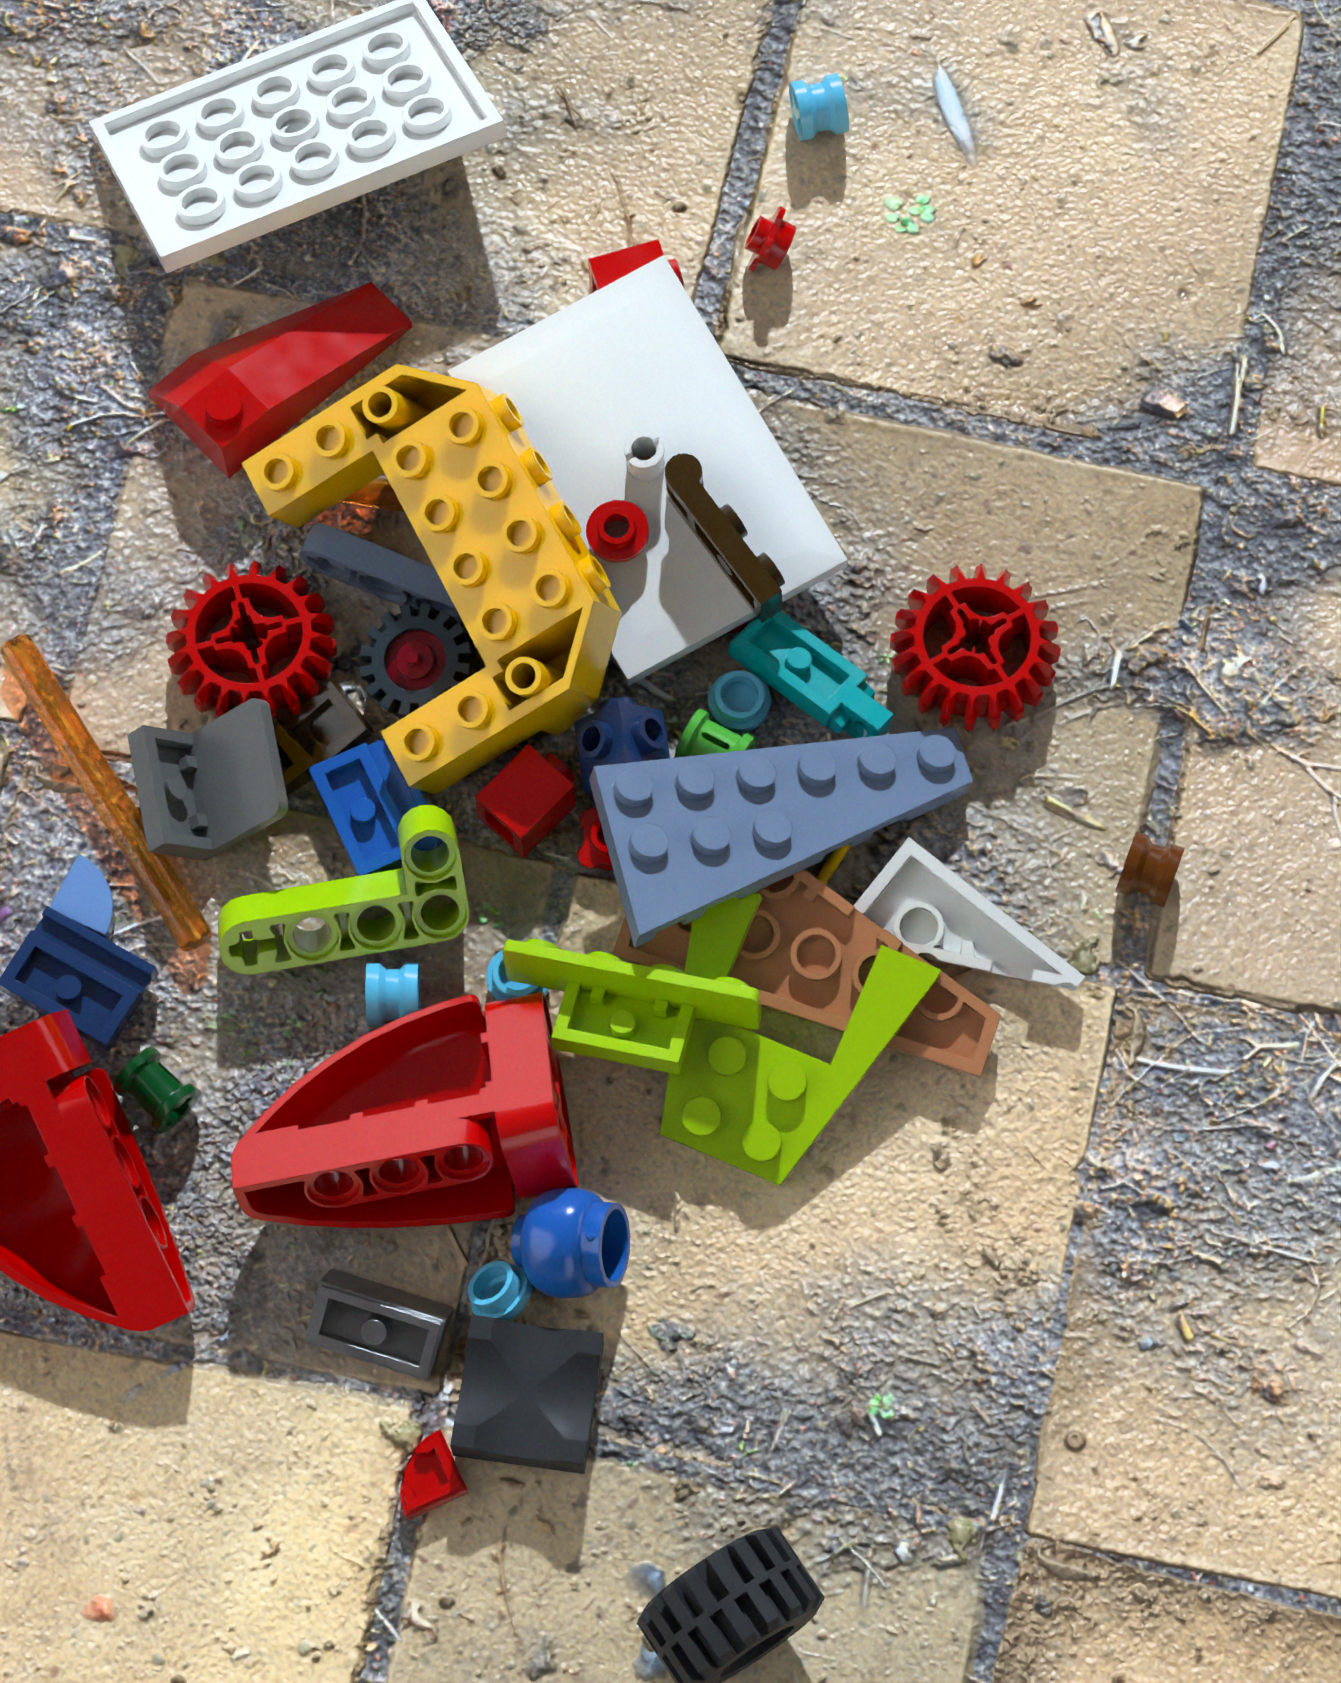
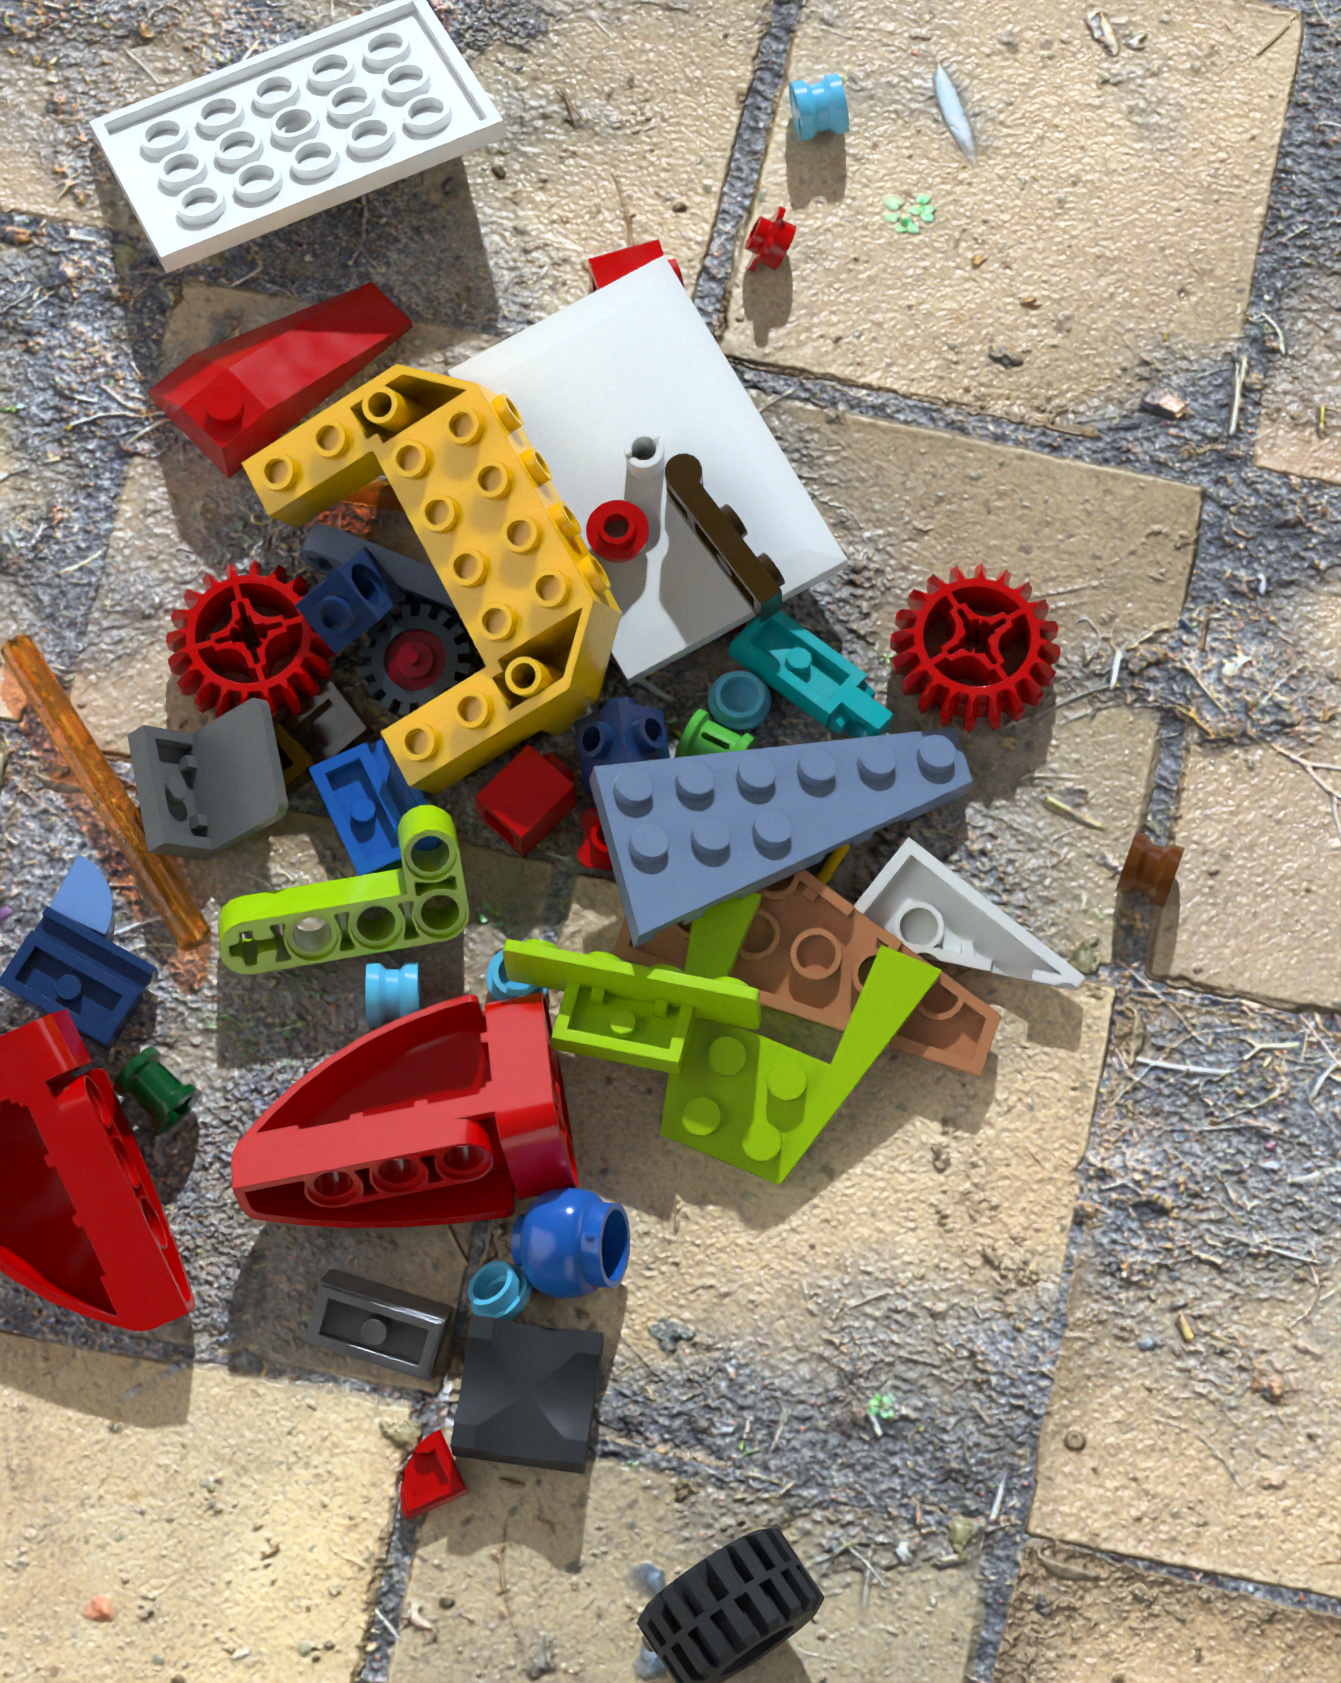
(350, 600): none -> dark blue brick

